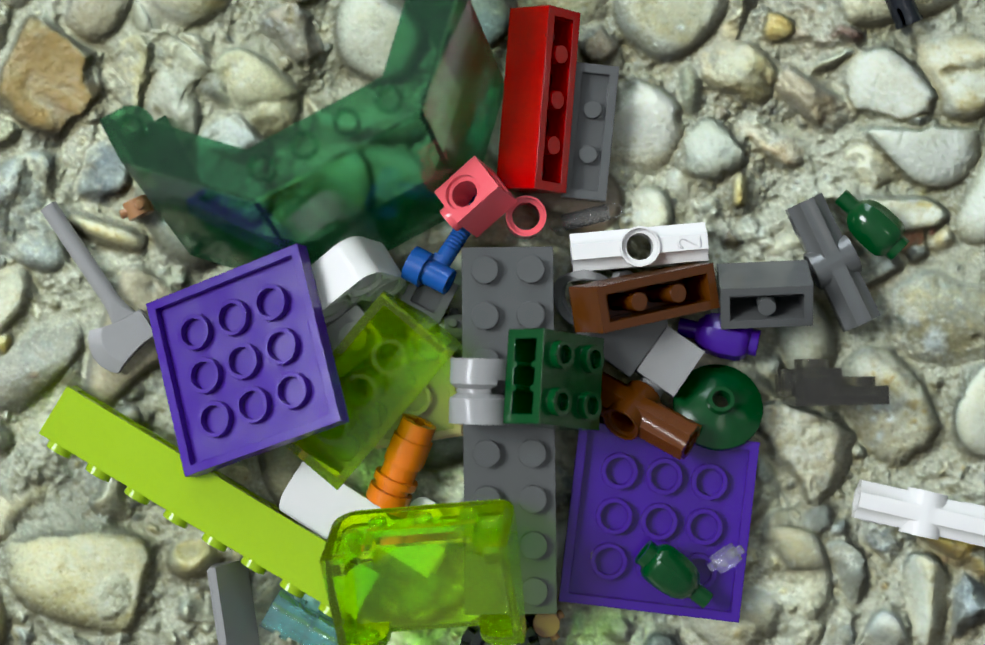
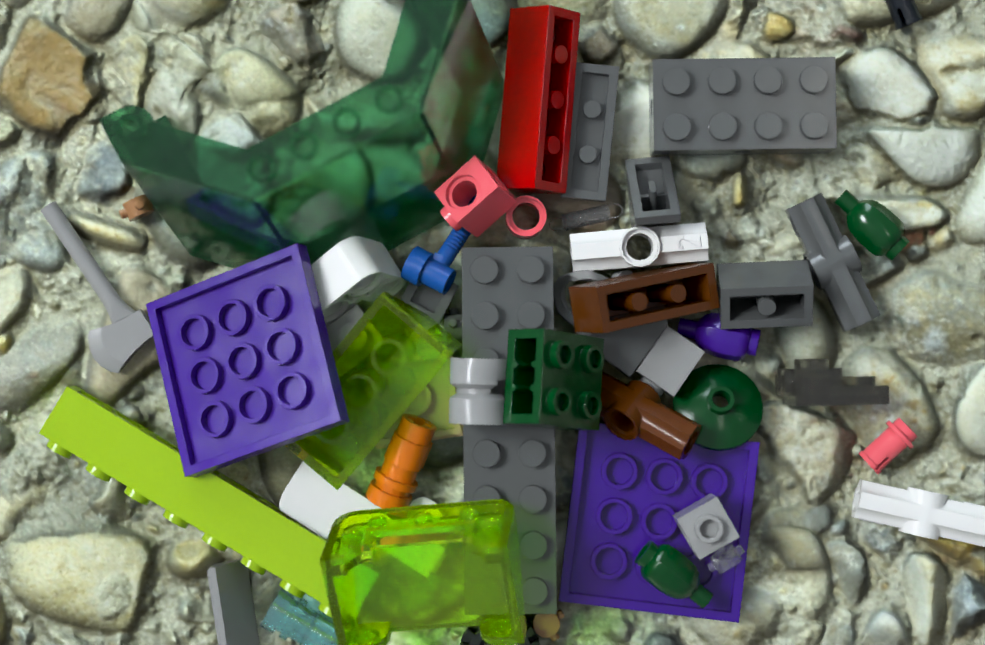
(651, 192): none -> dark grey slope
(706, 526): none -> light grey brick
(742, 106): none -> dark grey brick
(888, 445): none -> coral pin

